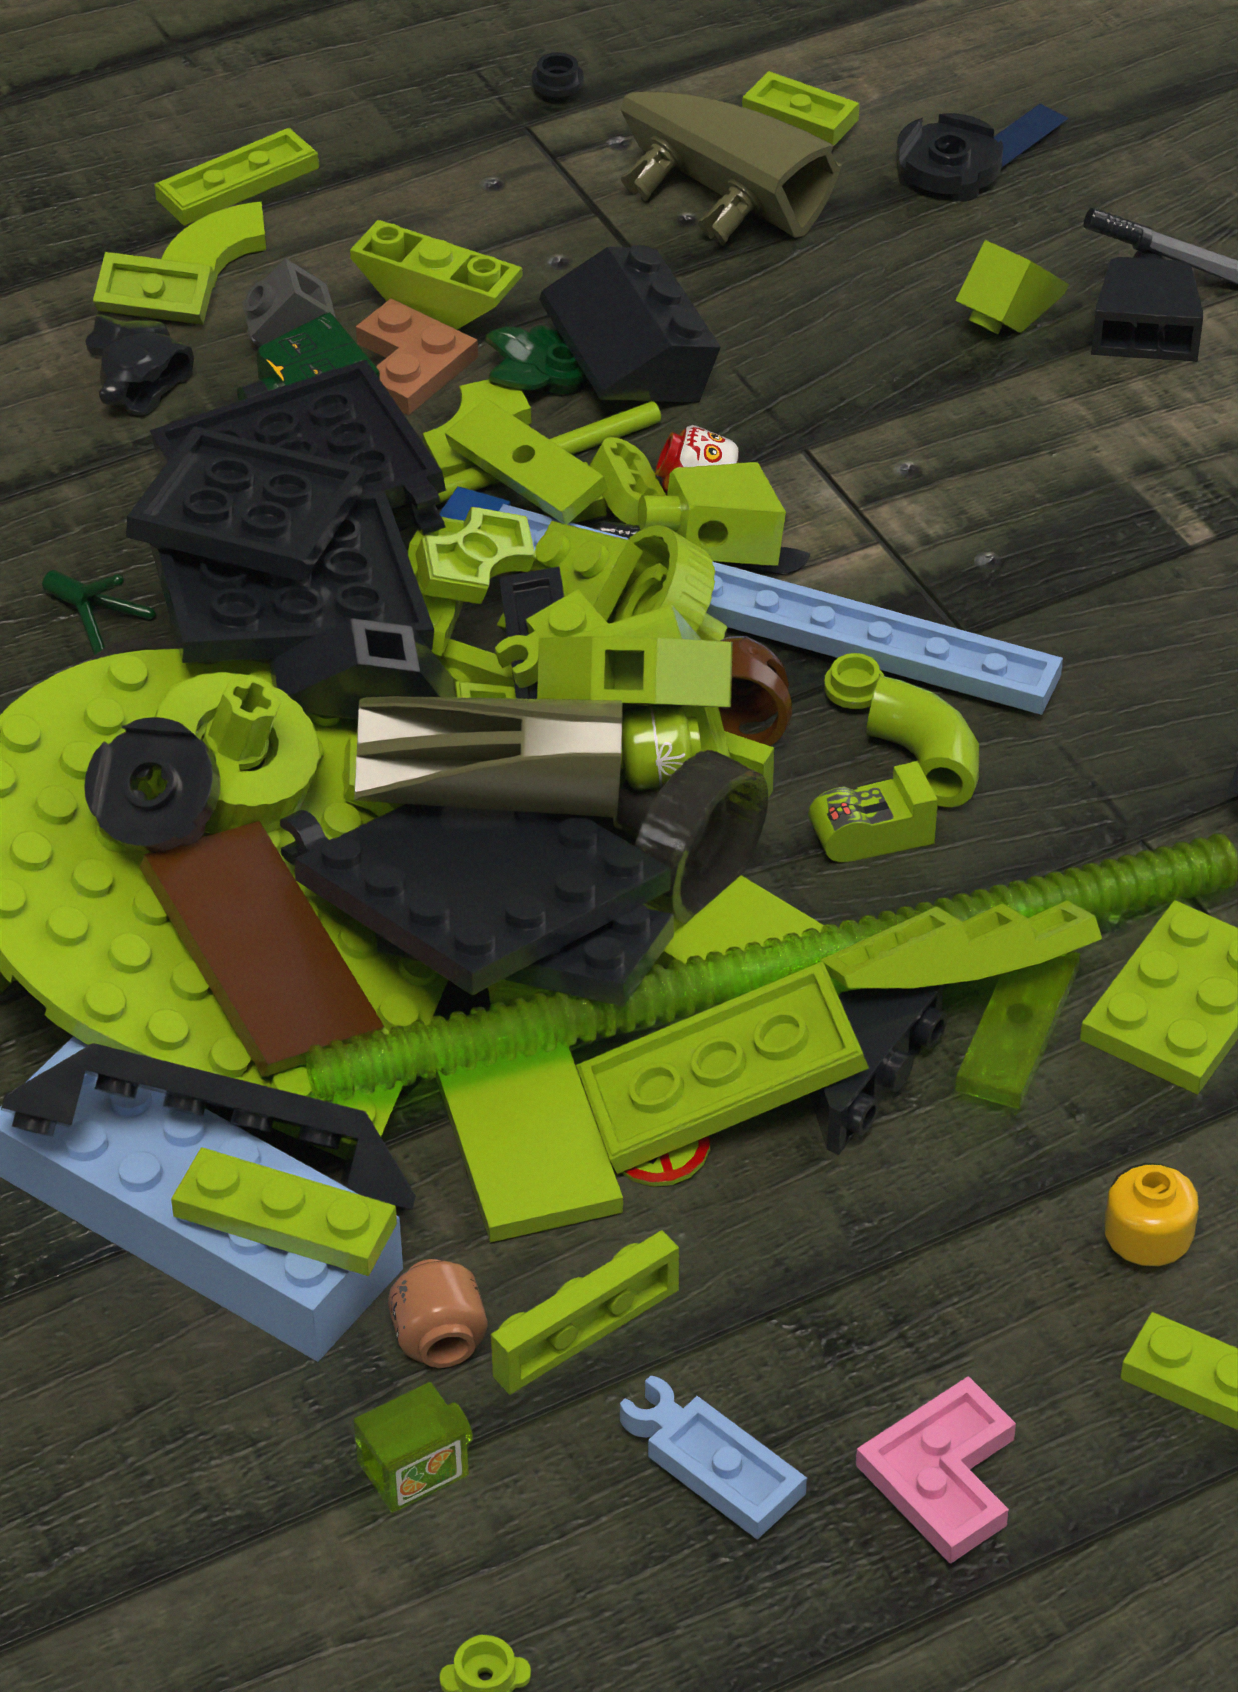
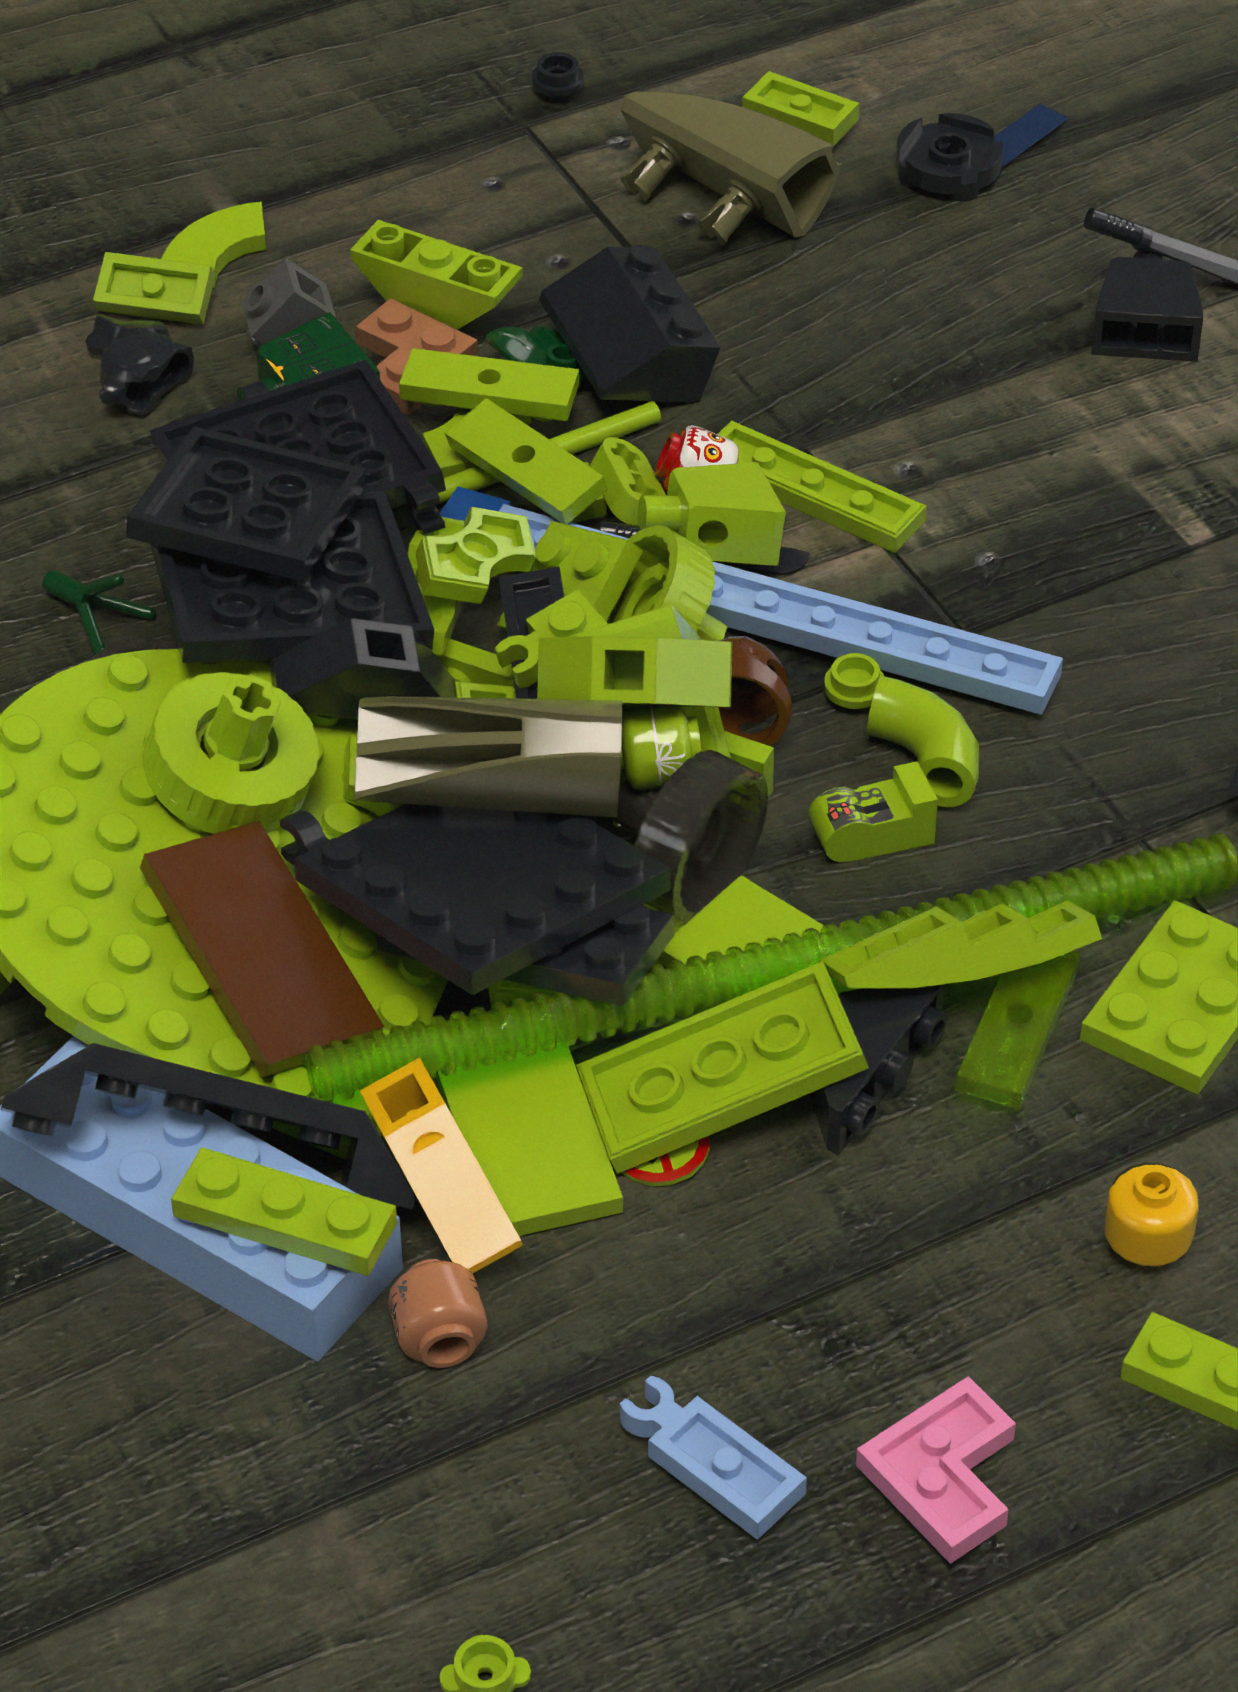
(176, 814): black plate -> none
(236, 176): lime tile -> none
(413, 1446): clear neon green brick -> none
(441, 1167): none -> yellow slope
(467, 380): none -> lime tile
(584, 1311): lime plate -> none
(830, 491): none -> lime tile
(1008, 290): lime slope -> none

